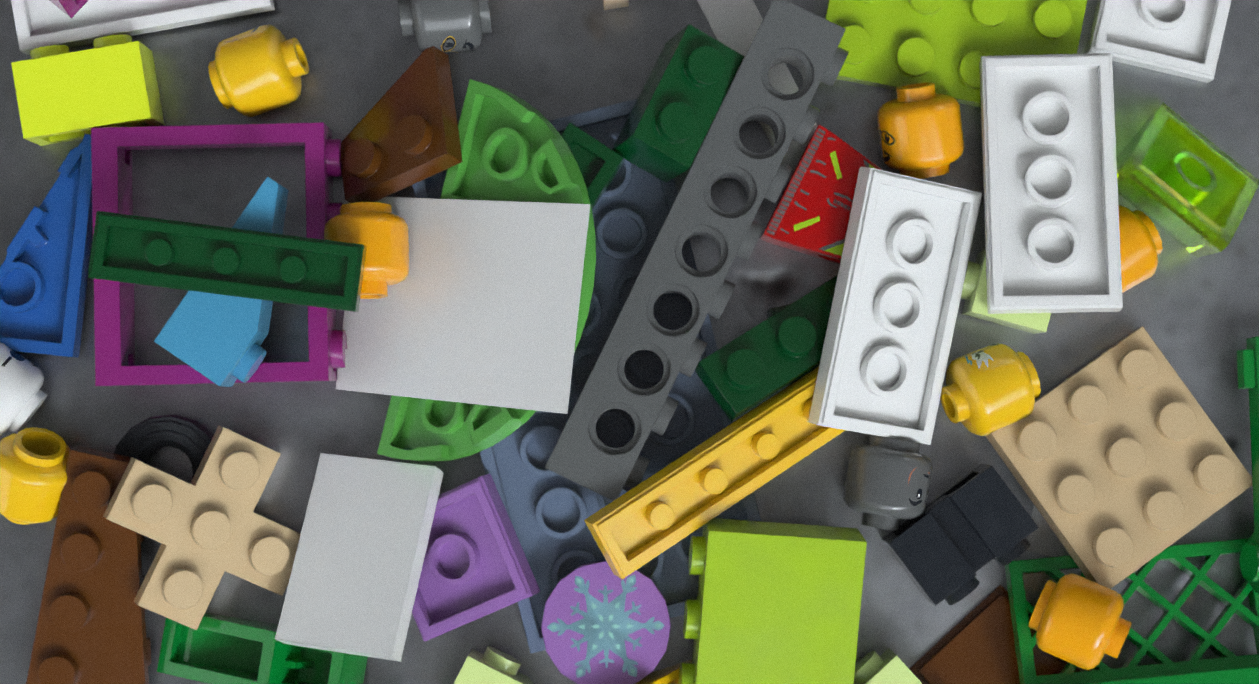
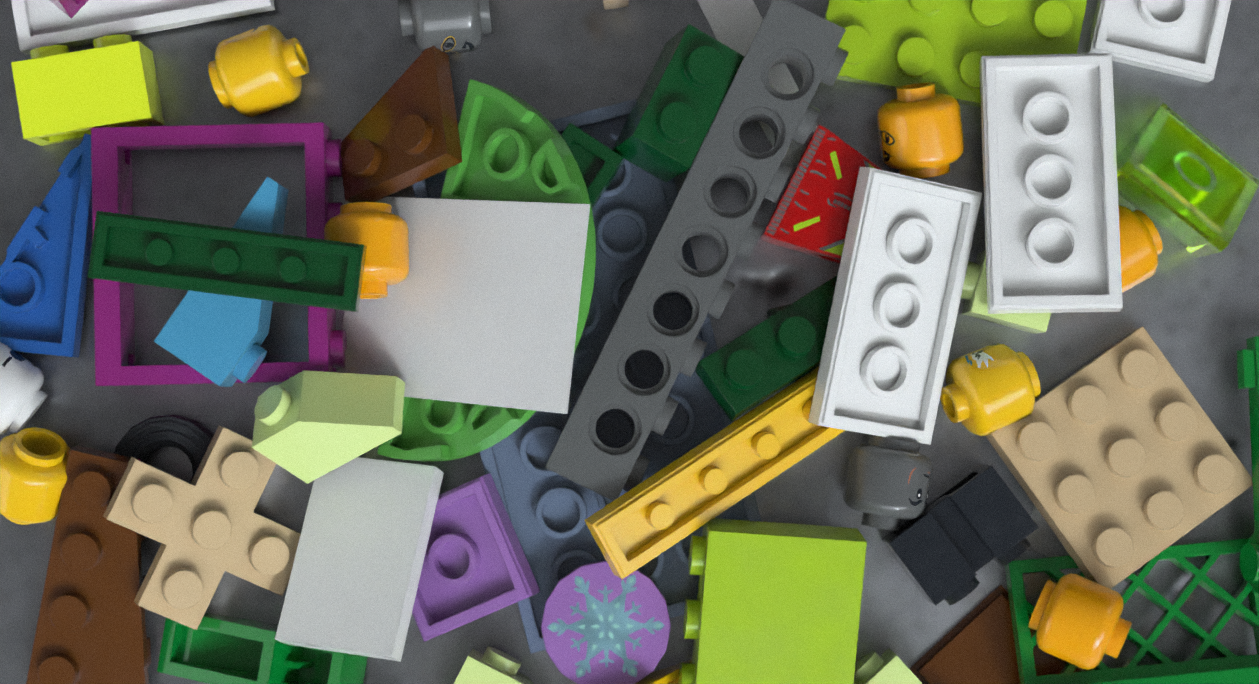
(326, 419): none -> yellowish green slope

